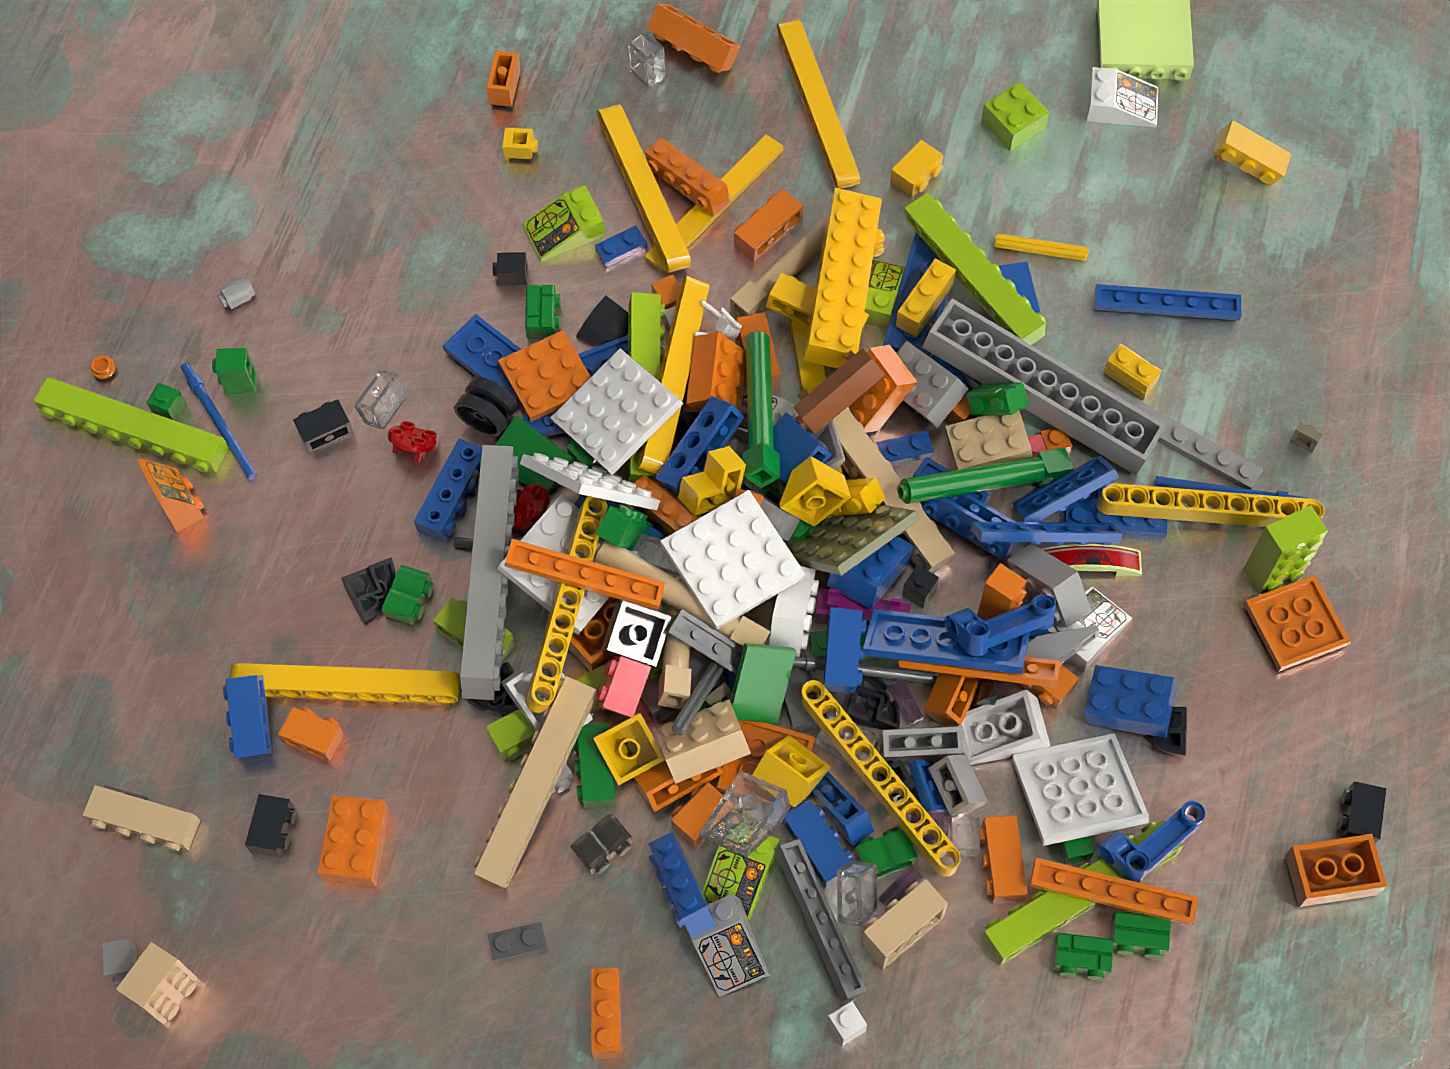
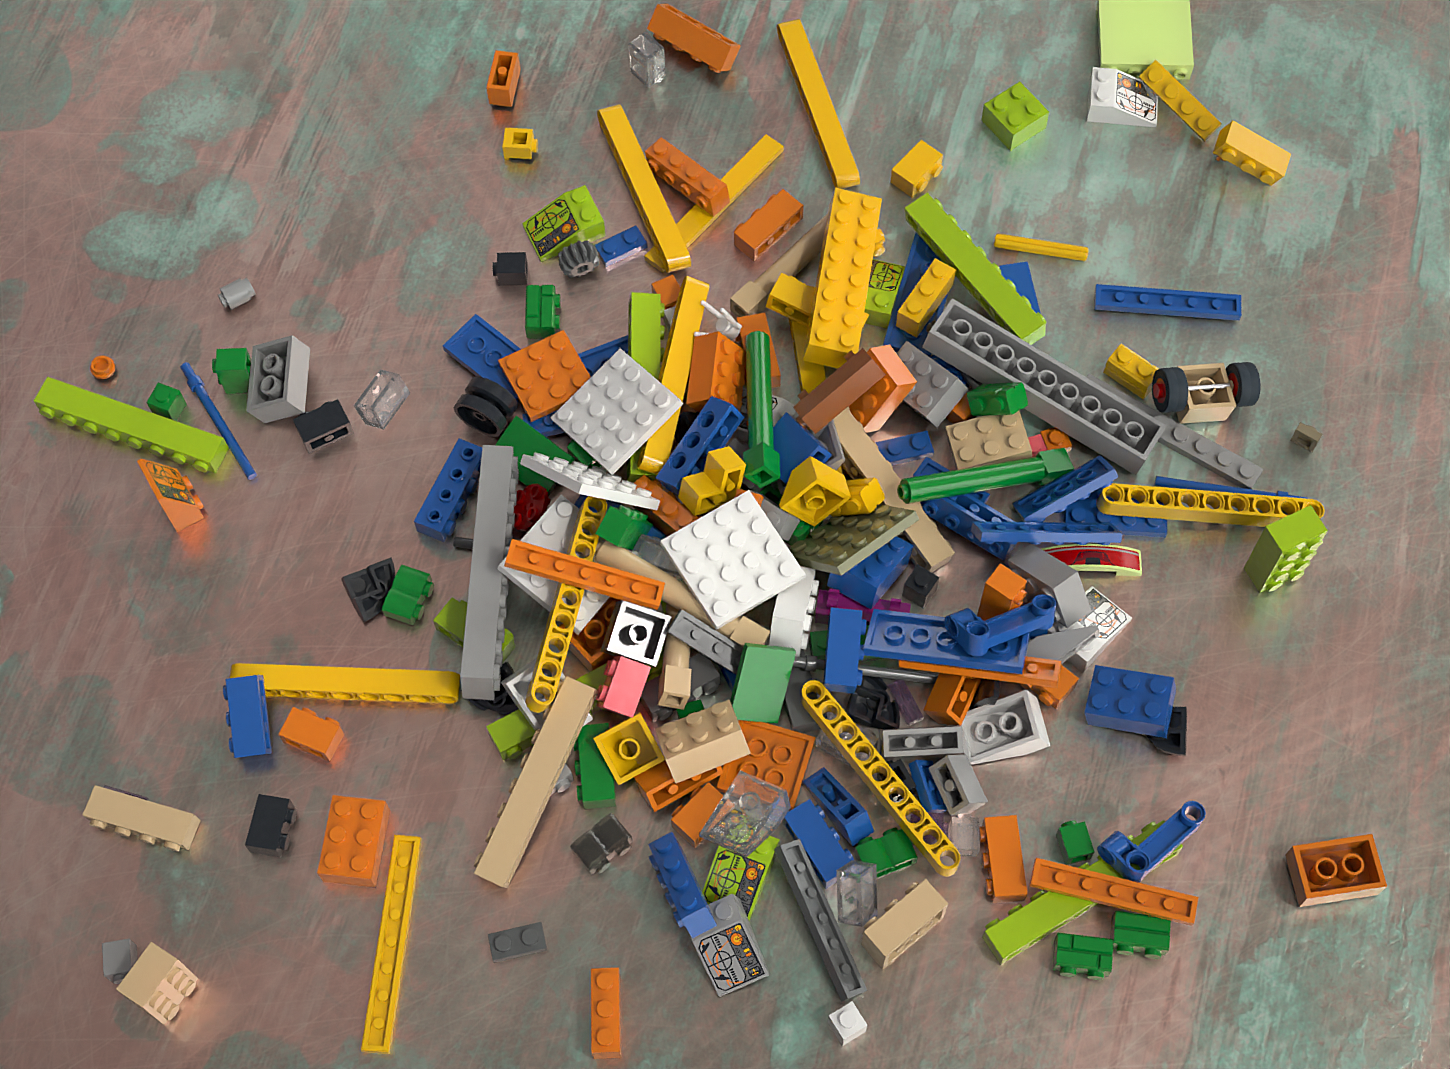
(278, 379): none -> light grey brick
(391, 945): none -> yellow tile
(412, 439): red plate -> none
(578, 259): none -> dark grey gear
(604, 324): black brick -> none
(697, 698): dark grey axle -> none
(717, 696): dark tan plate -> none
(792, 768): yellow slope -> none
(900, 885): piece -> none
(1080, 789): white plate -> none
(1180, 100): none -> yellow plate
(1205, 390): none -> brick
(1297, 622): orange plate -> none
(1363, 810): black brick -> none

